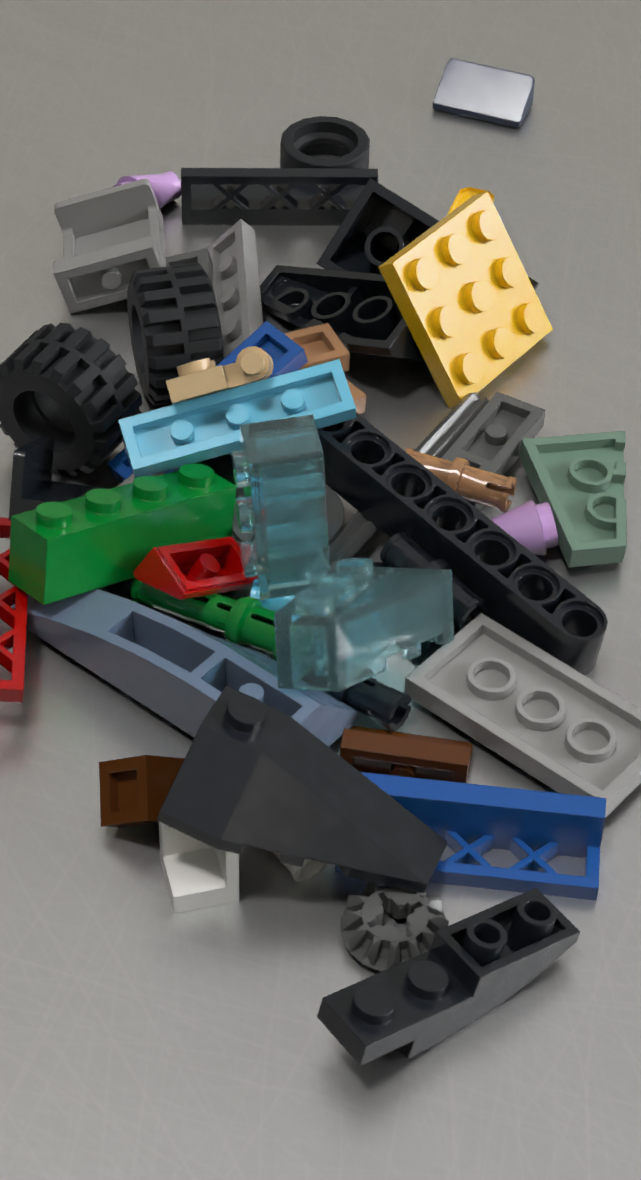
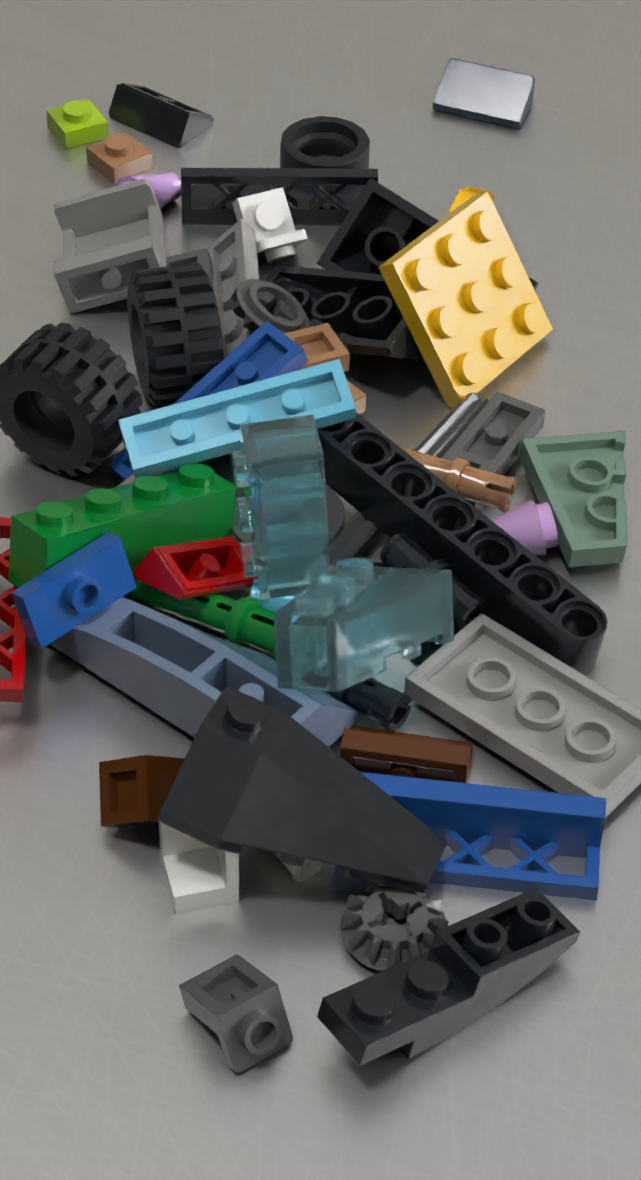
(33, 475): black panel -> none
(74, 590): none -> blue plate
(77, 123): none -> lime plate
(119, 157): none -> medium nougat plate
(157, 114): none -> black slope
(205, 378): tan plate -> none
(241, 1009): none -> dark grey bracket
(257, 296): none -> dark grey gear
(272, 222): none -> white bracket

